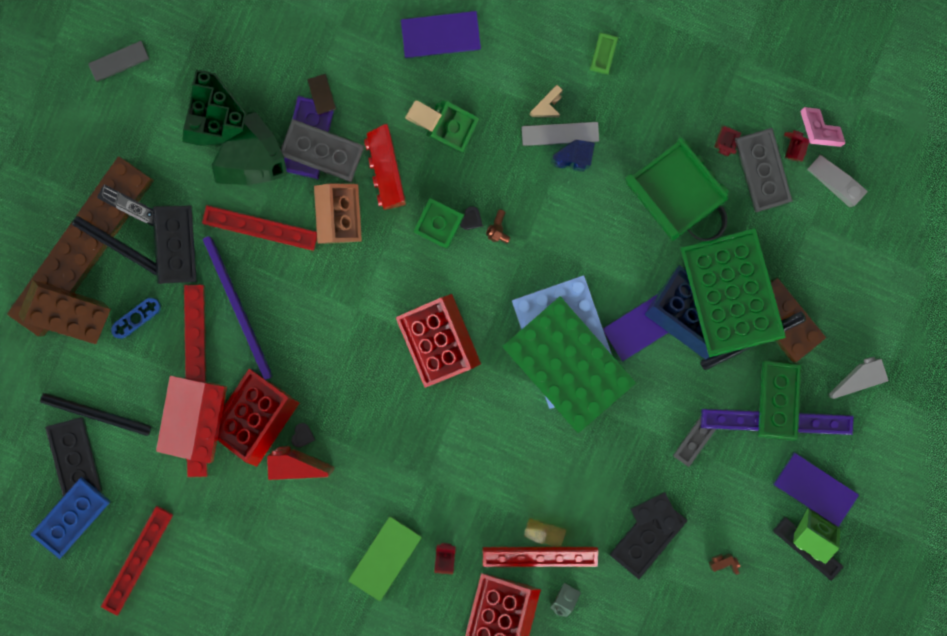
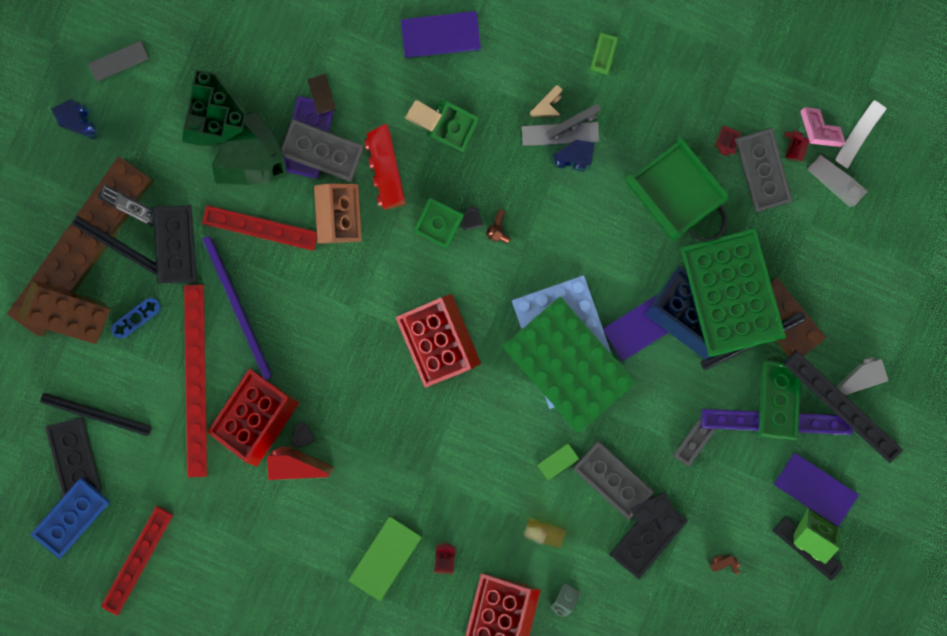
(73, 117): none -> clear blue slope
(191, 419): slope -> none
(540, 556): red tile -> none
(557, 461): none -> bright green tile
(573, 123): none -> dark grey plate
(612, 479): none -> dark grey tile
(842, 406): none -> black tile
(860, 133): none -> white sticker

